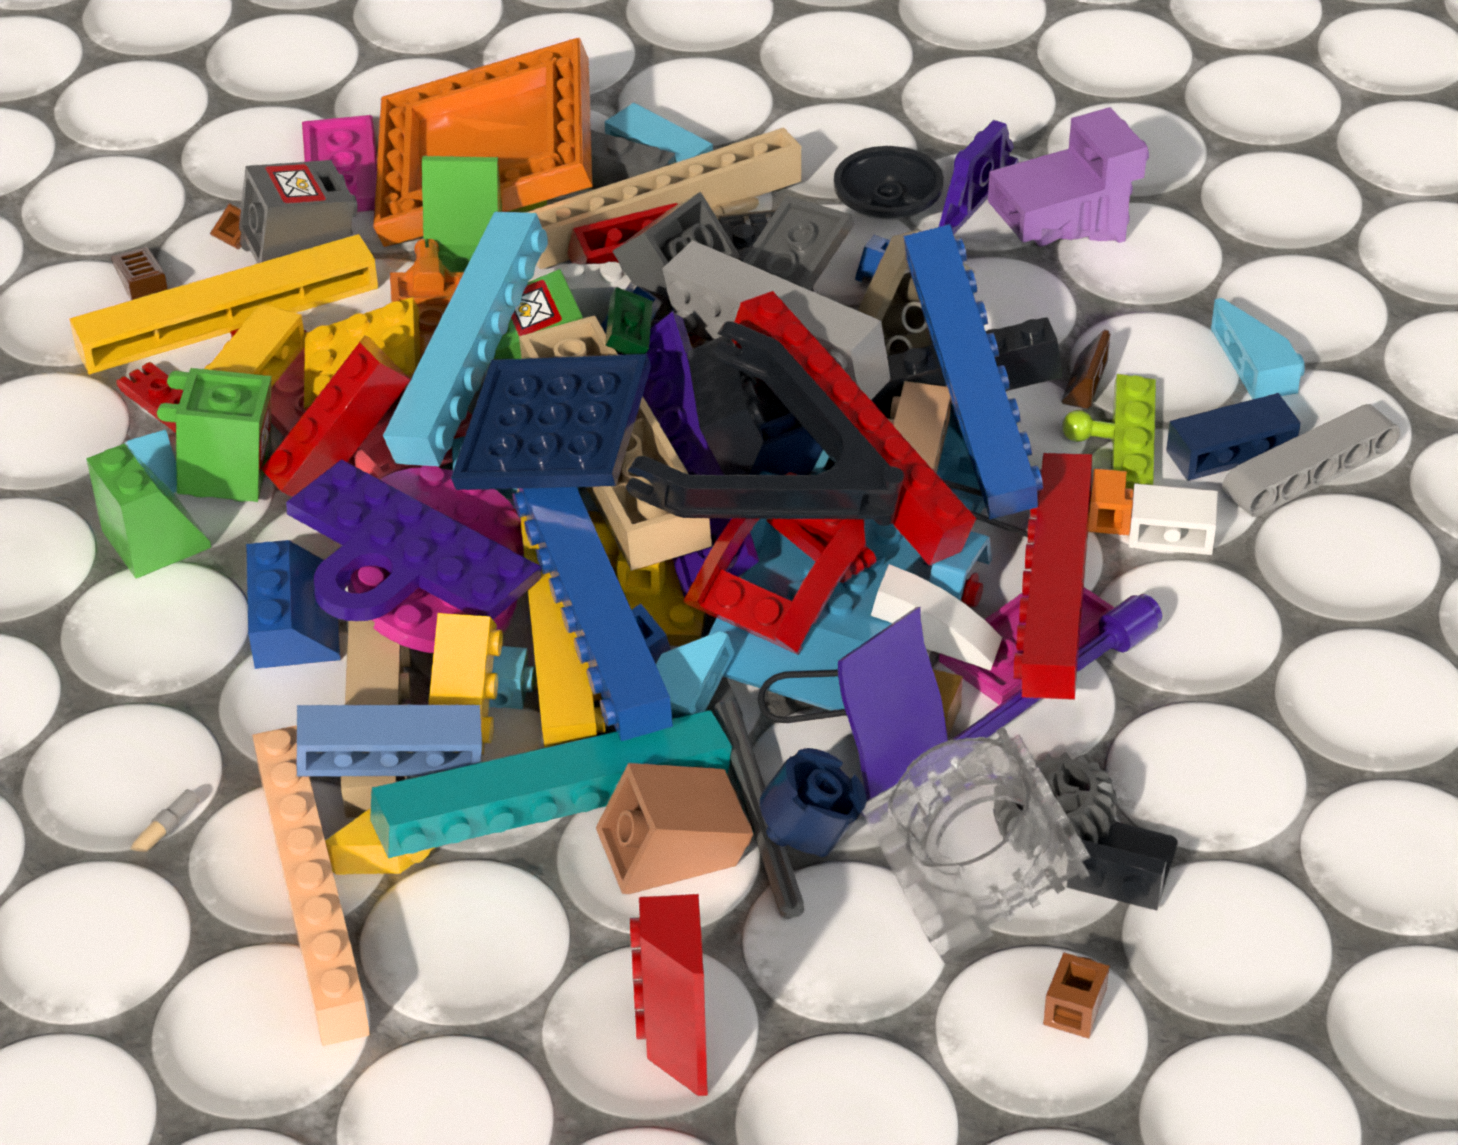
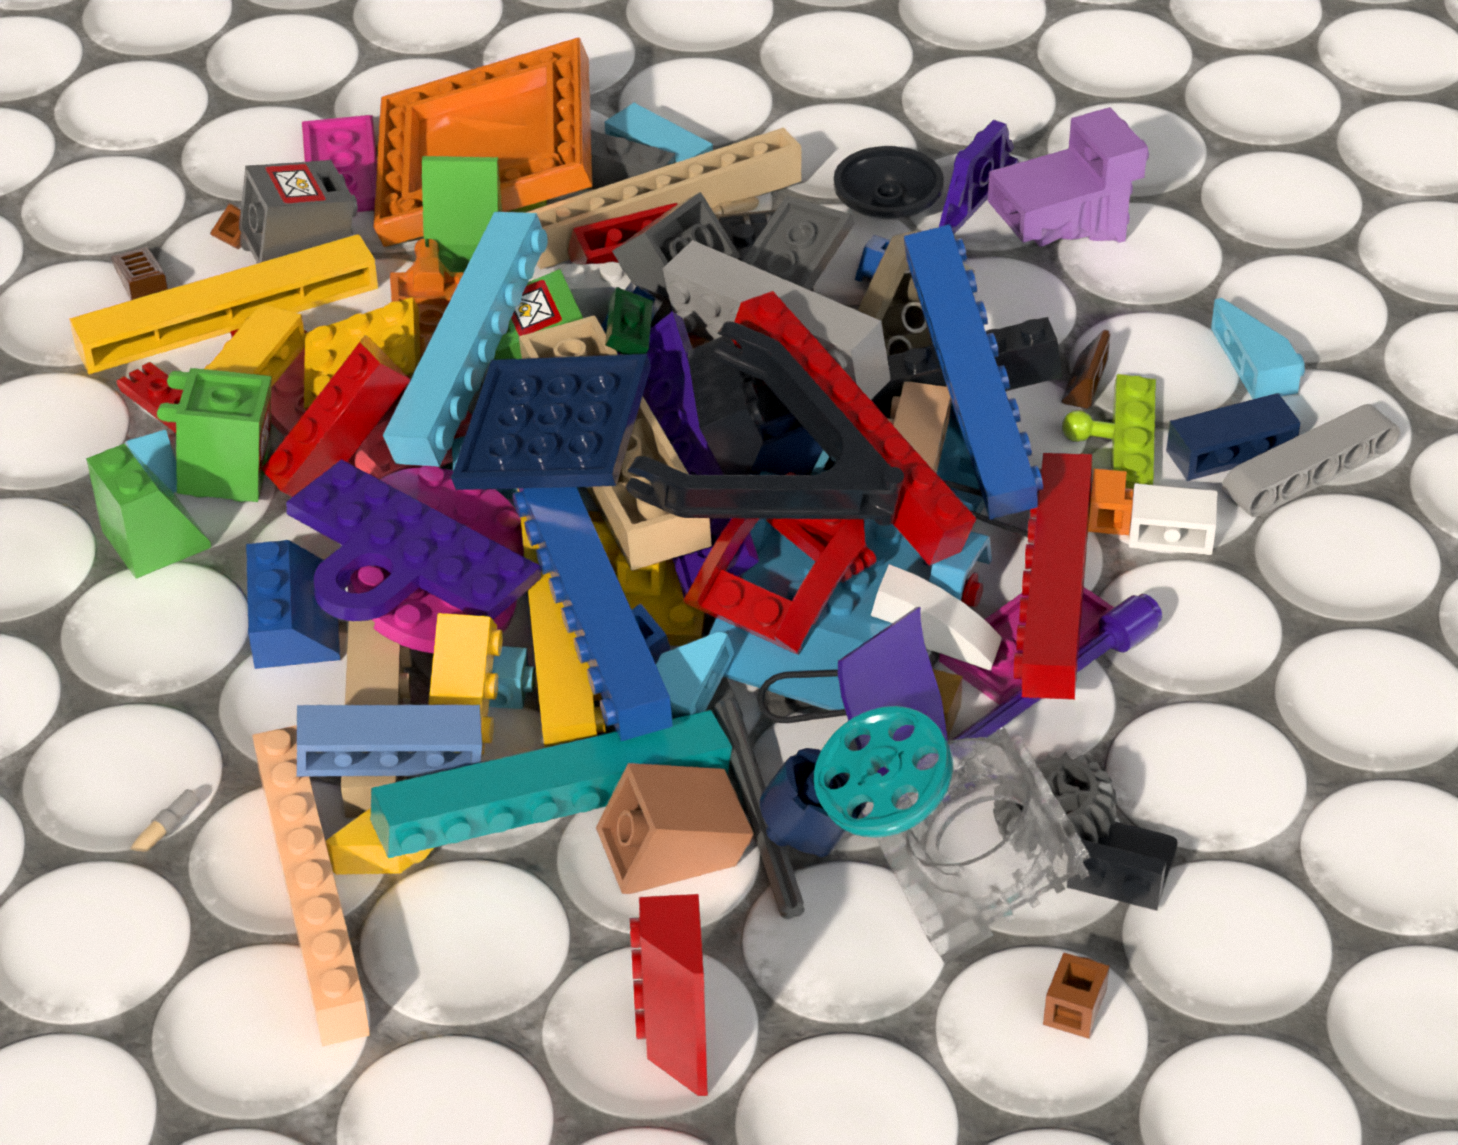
(885, 790): none -> teal wedge

